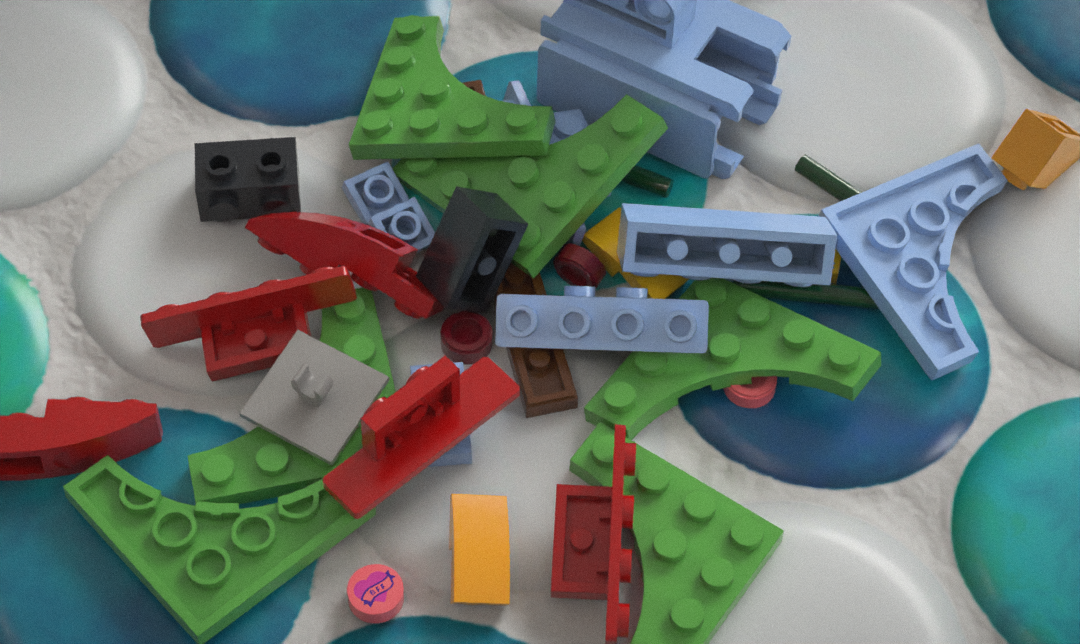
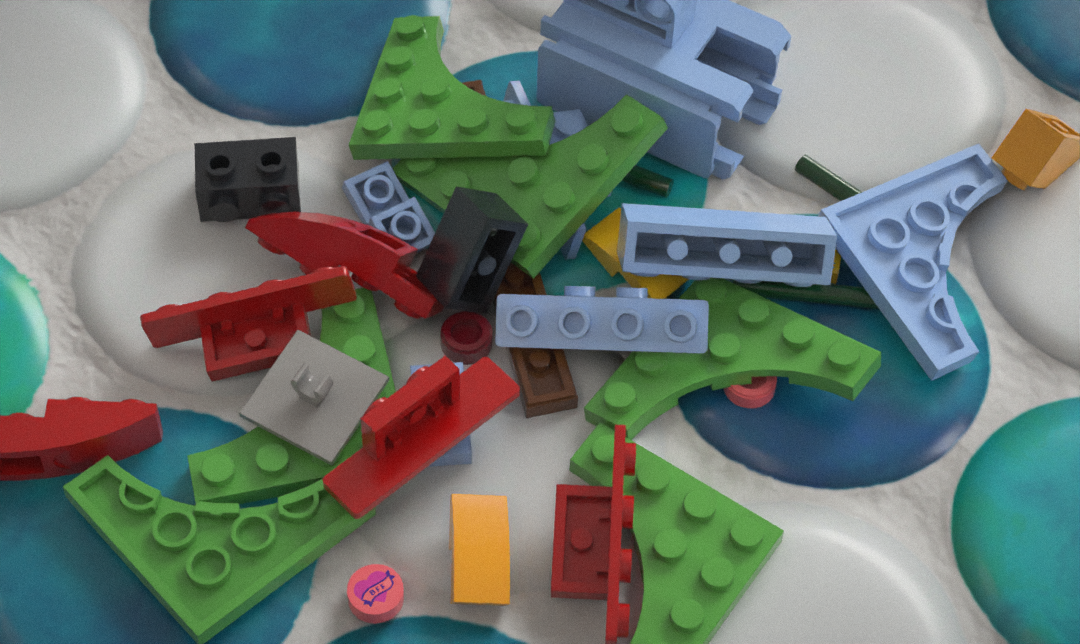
(579, 266): dark red tile -> none

